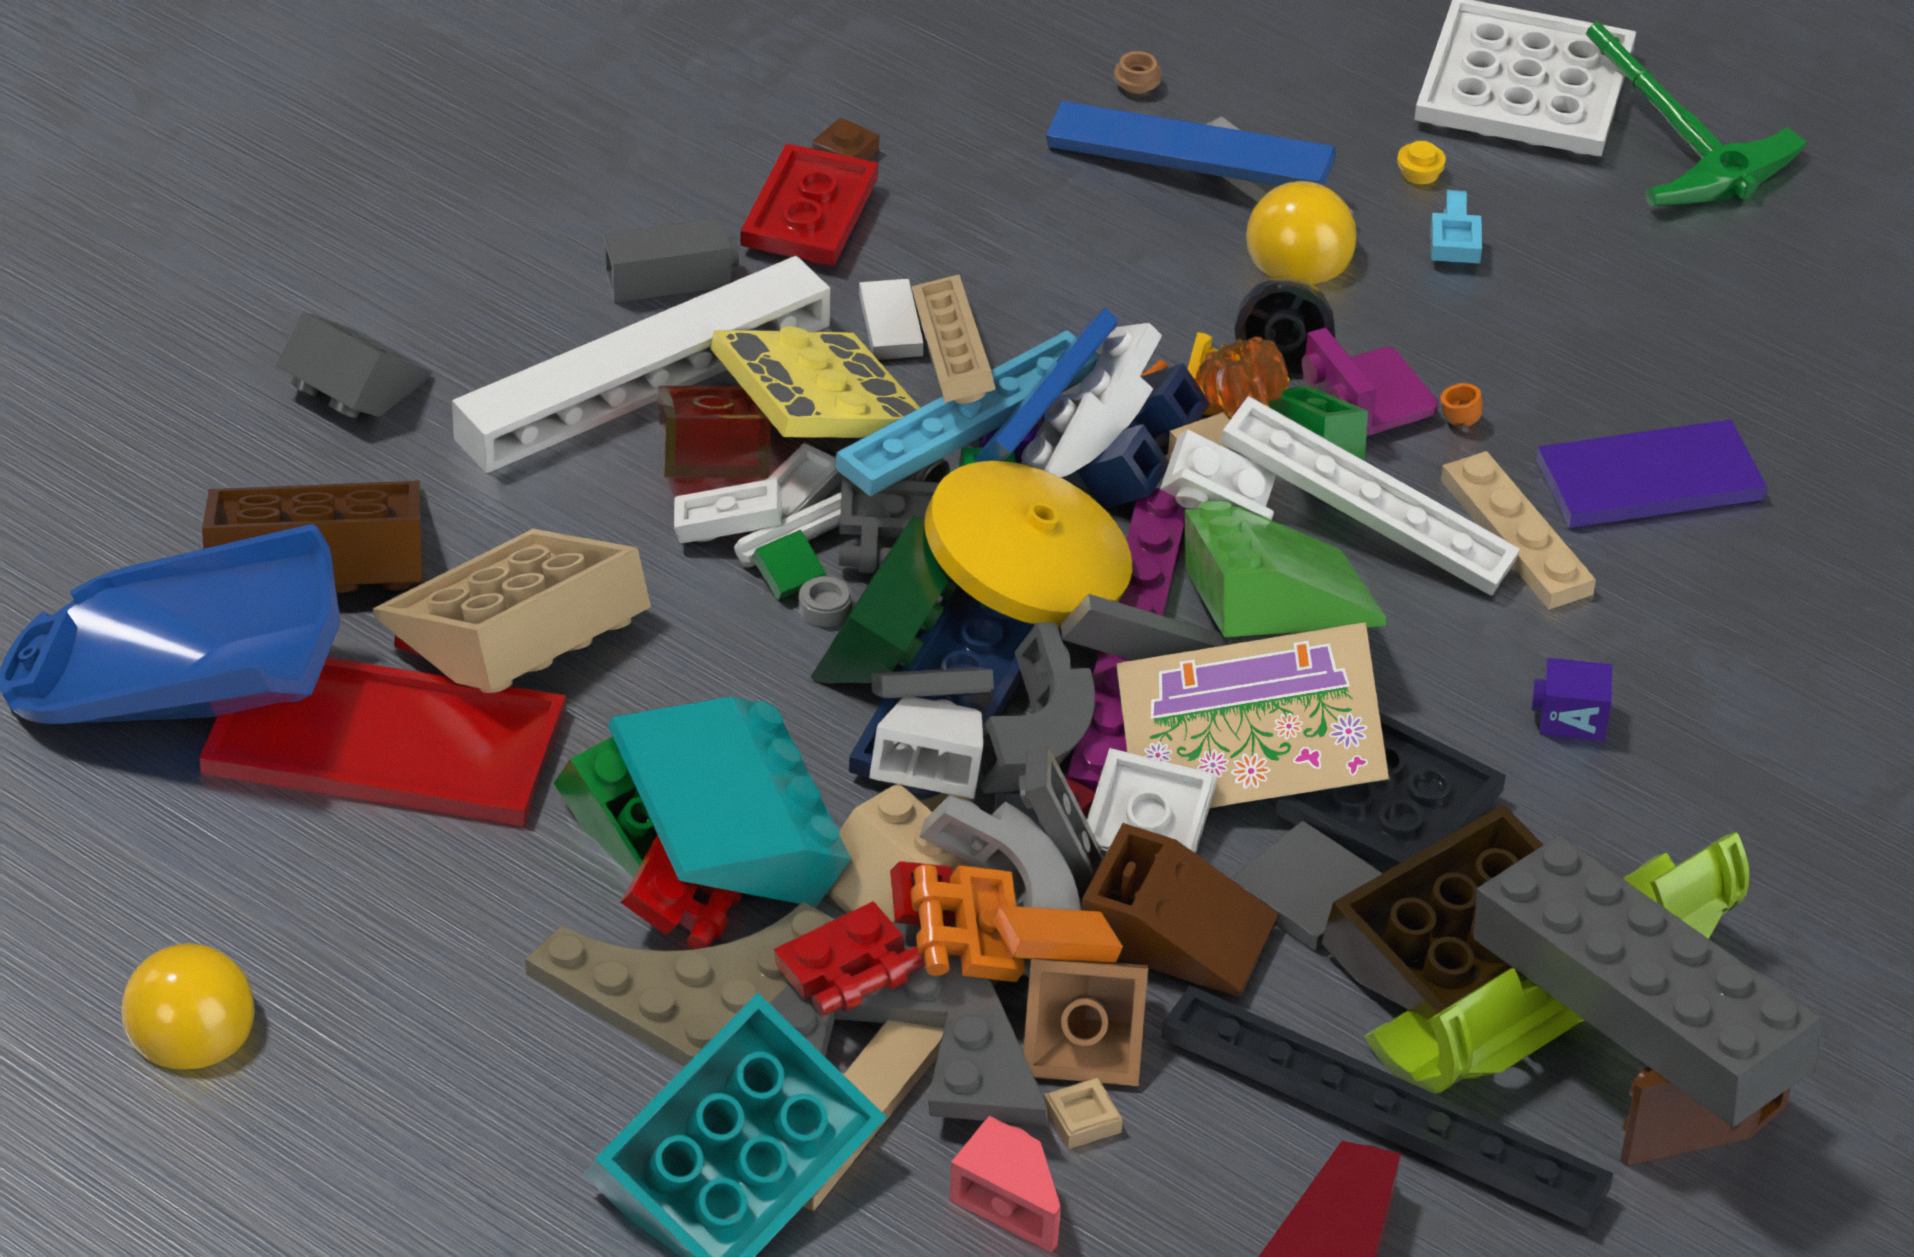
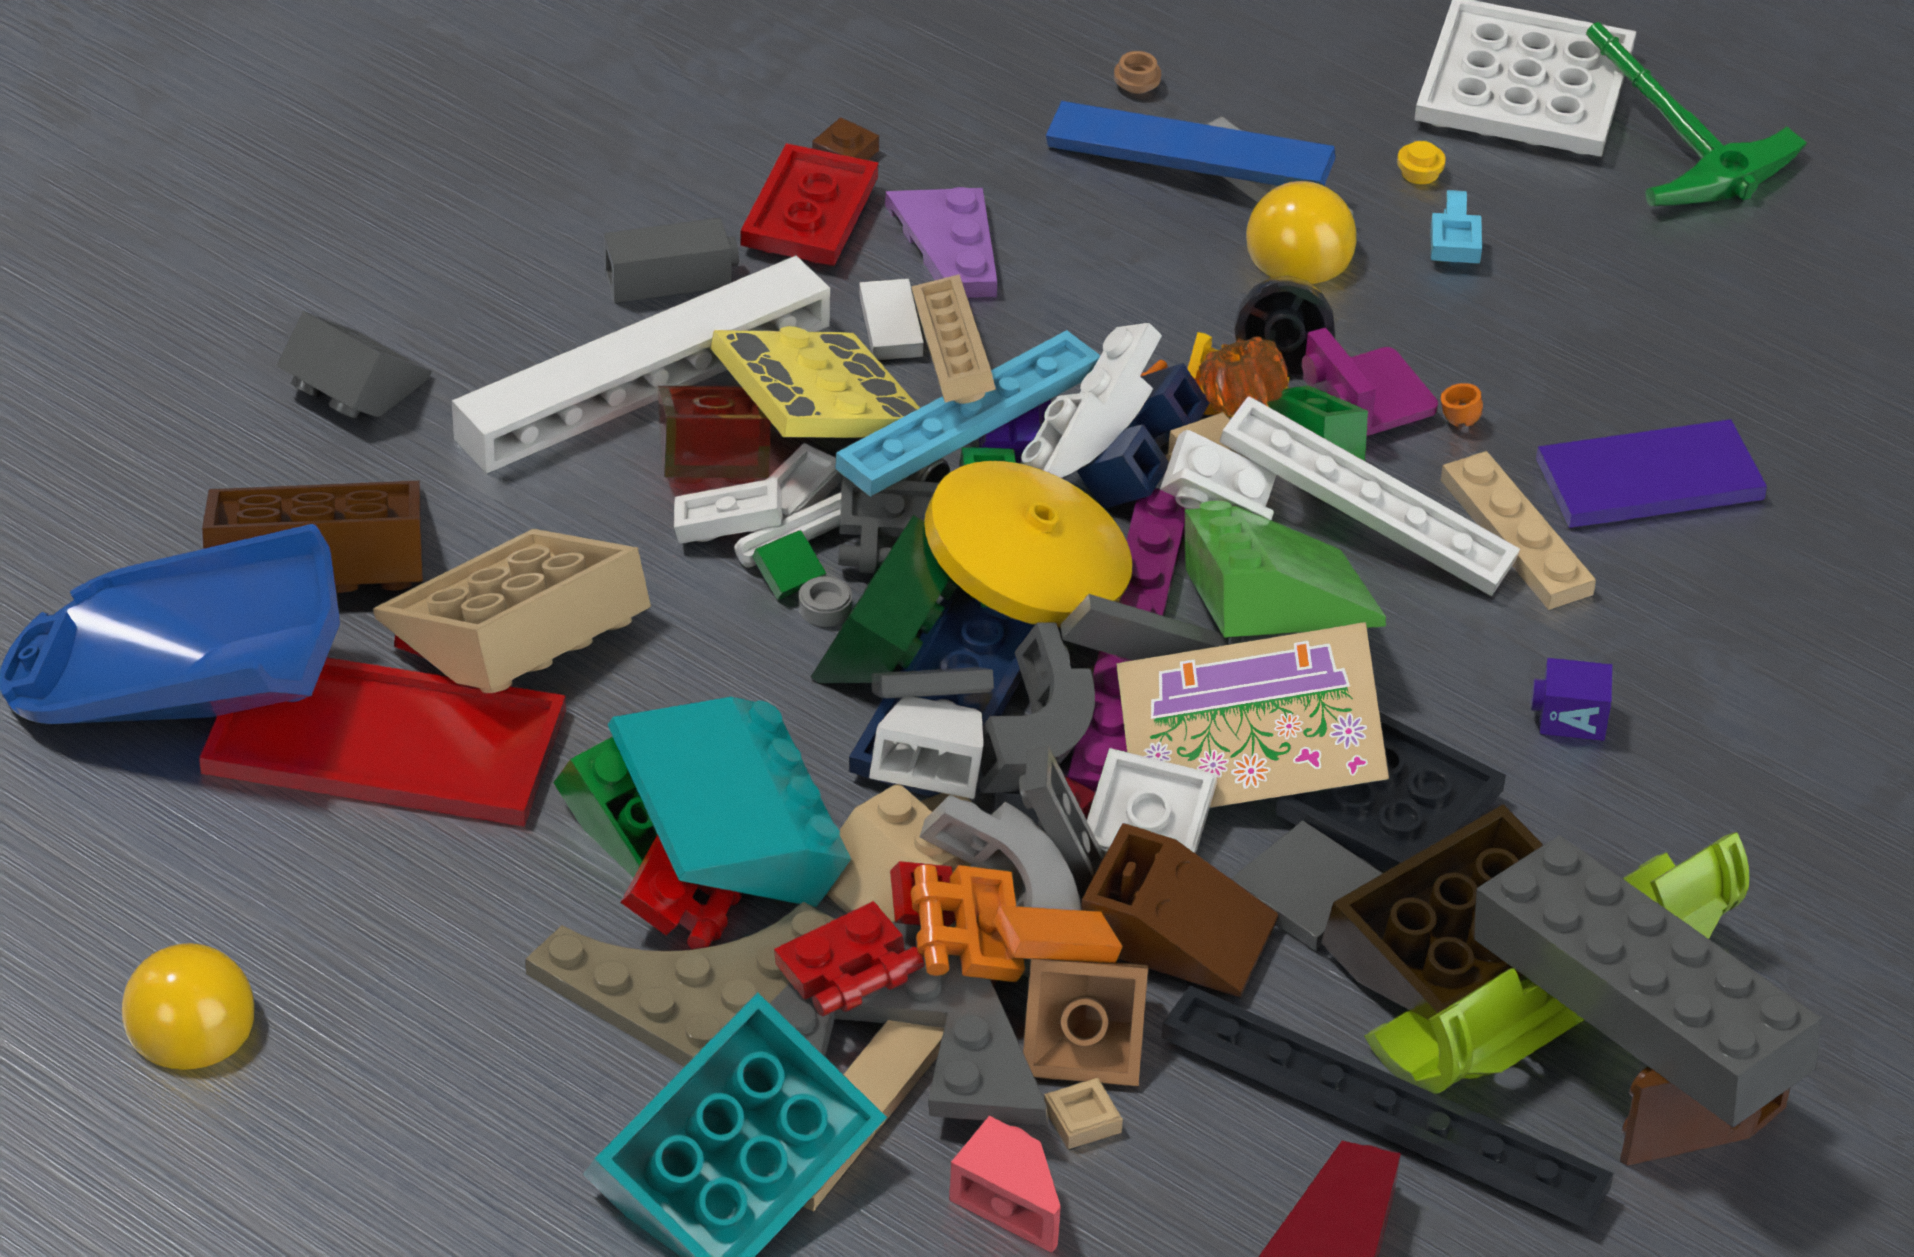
(950, 233): none -> medium lavender wing
(1048, 388): blue tile -> none

